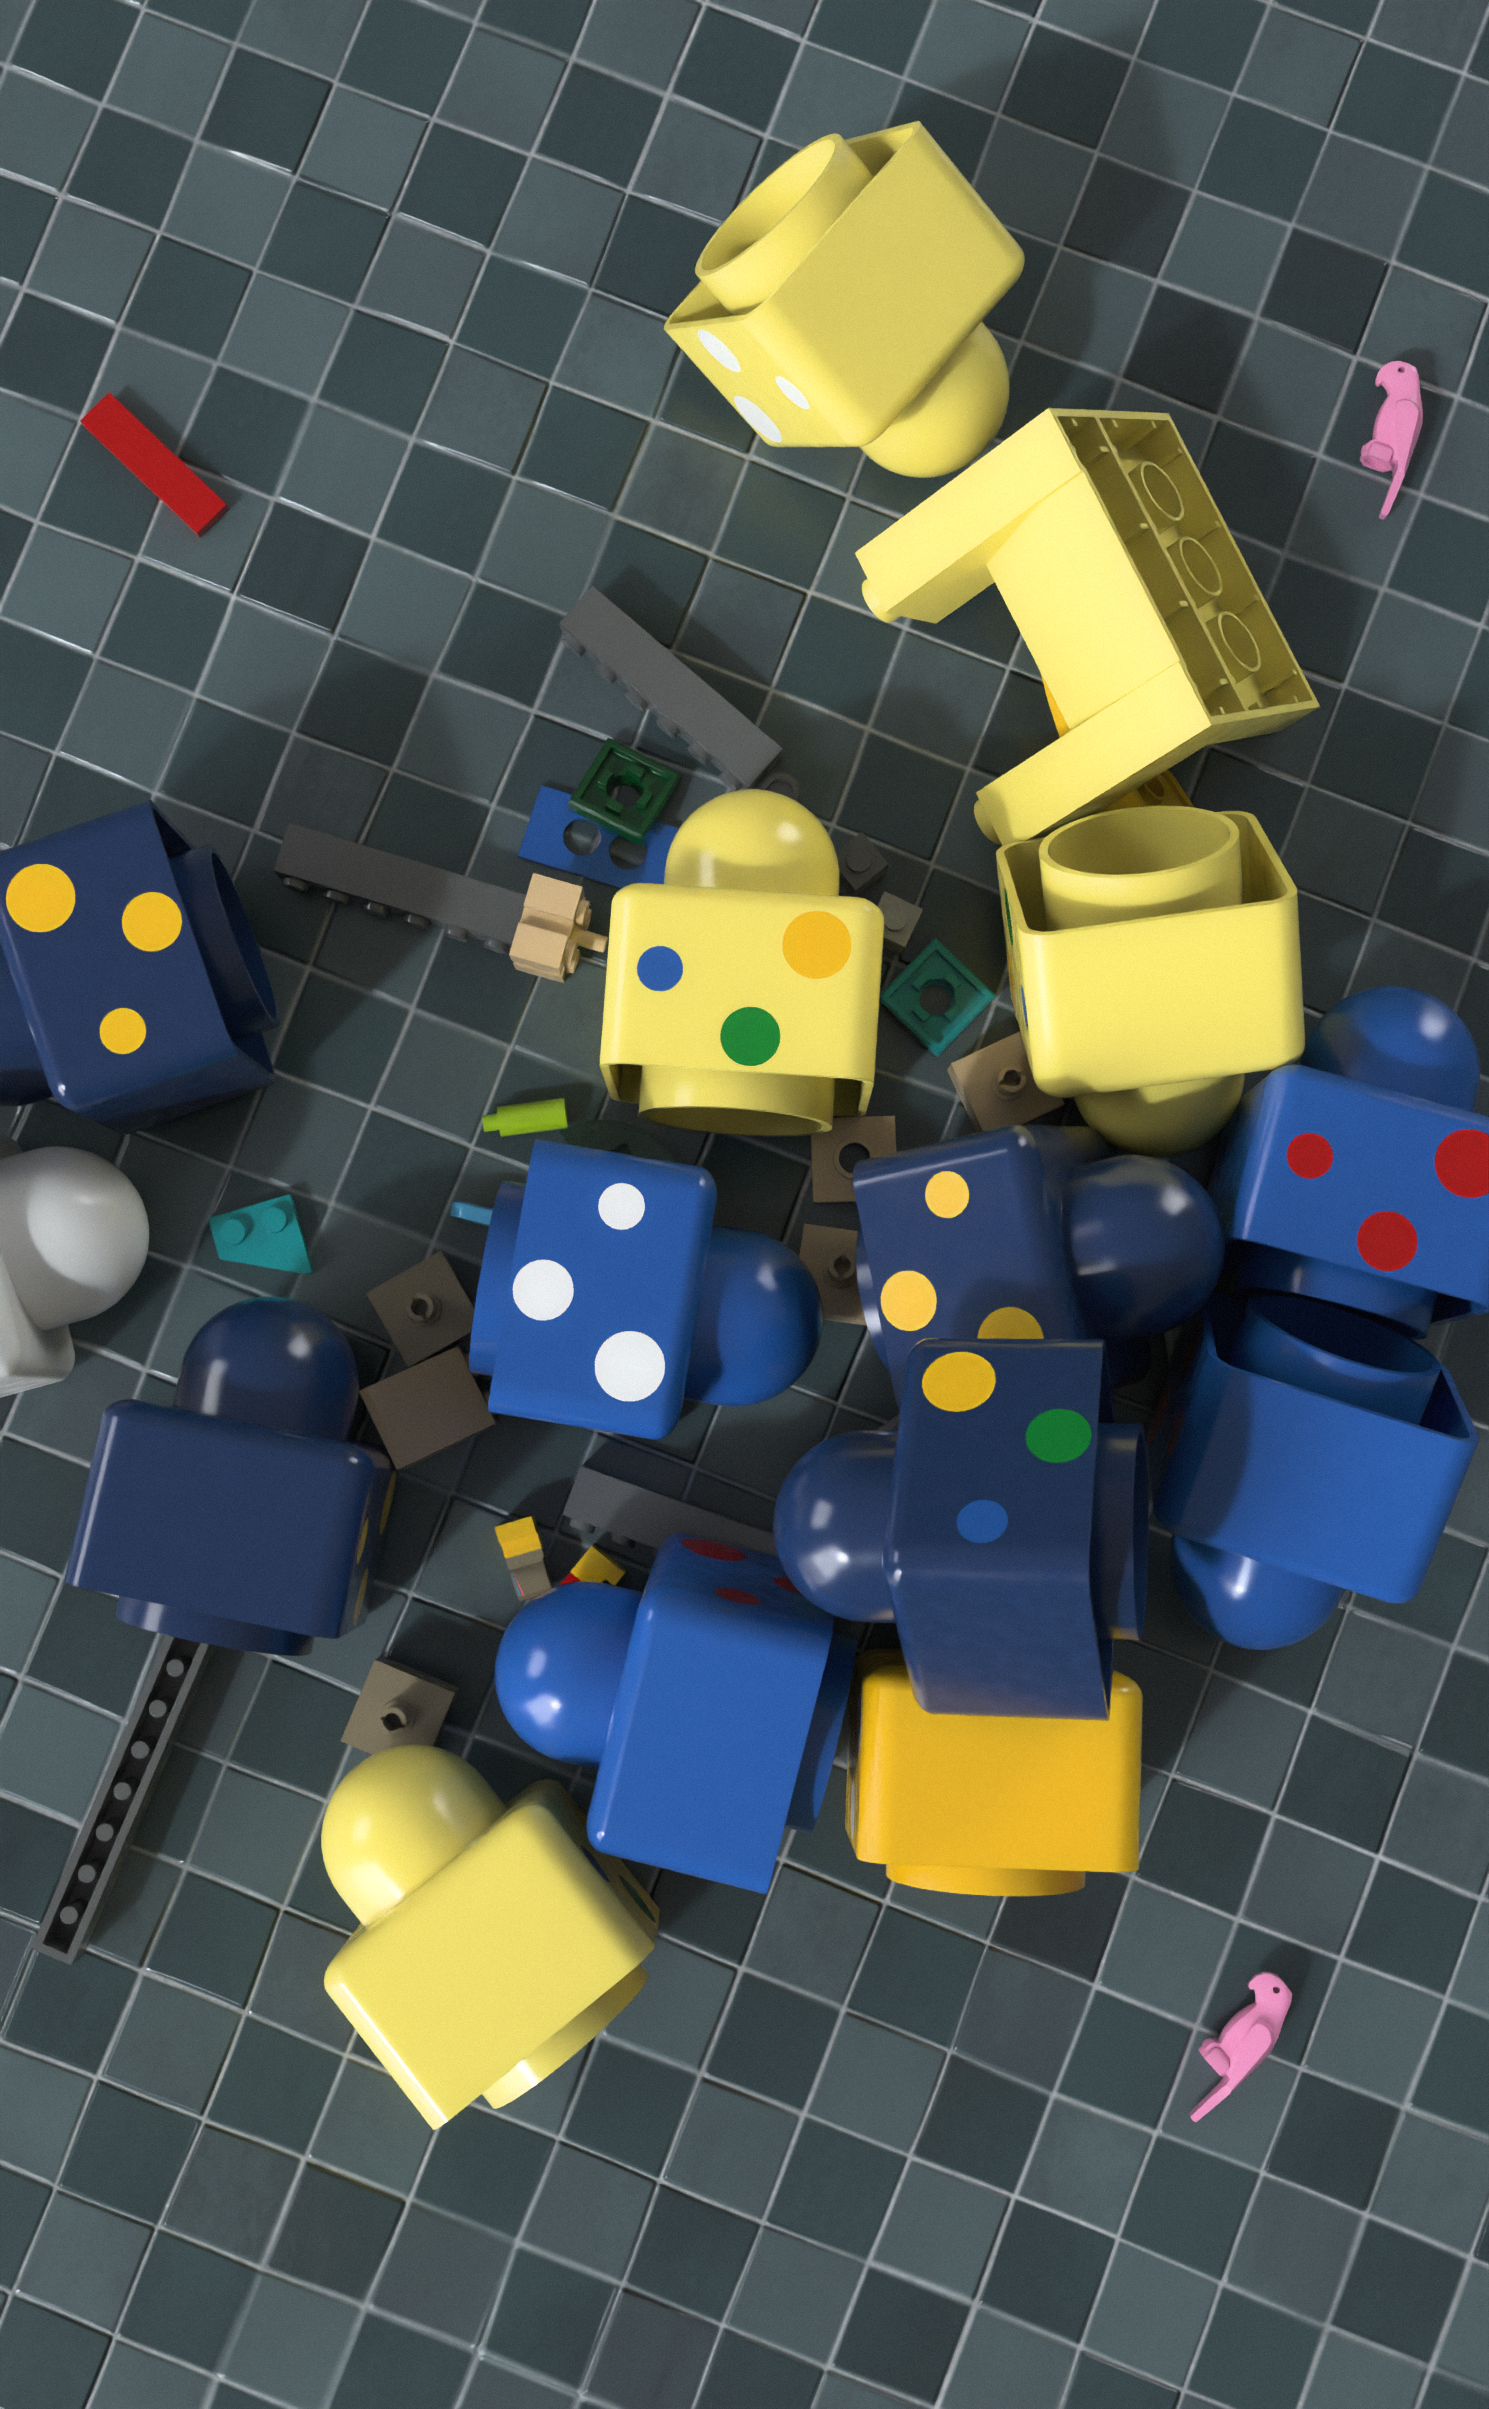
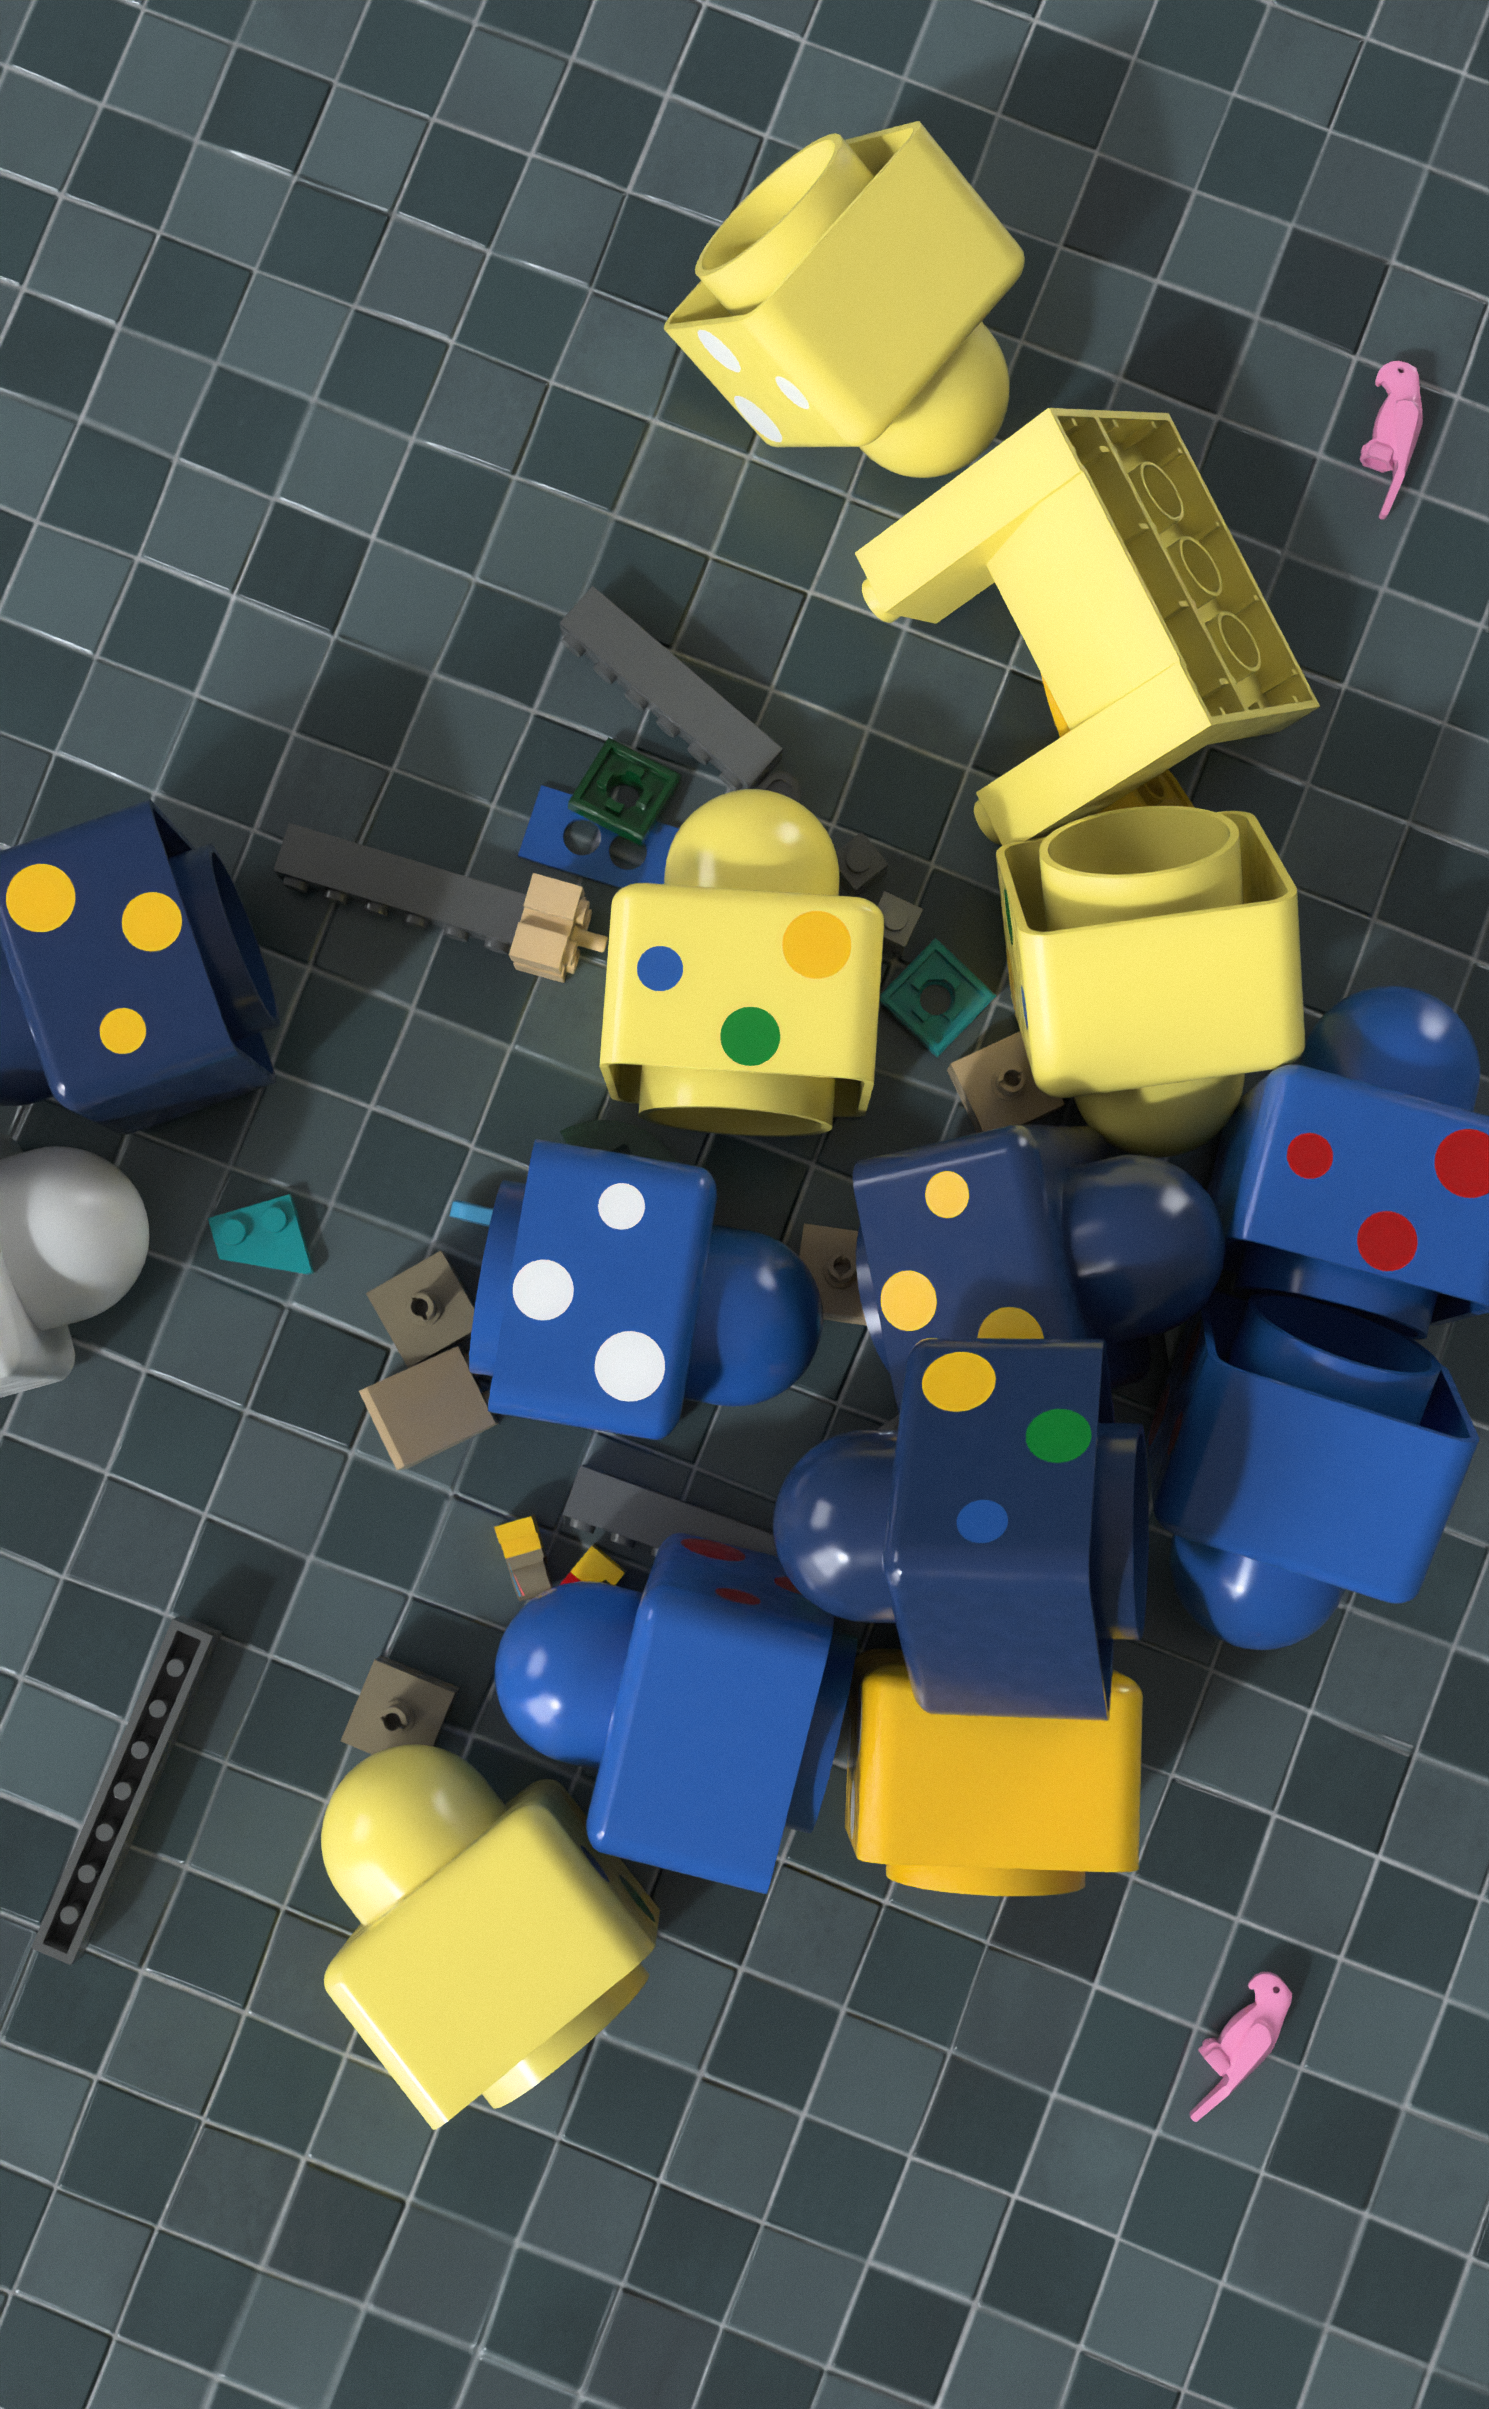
(154, 465): red tile -> none
(243, 1498): dark blue piece -> none
(527, 1117): lime cylinder -> none
(829, 1179): tan piece -> none

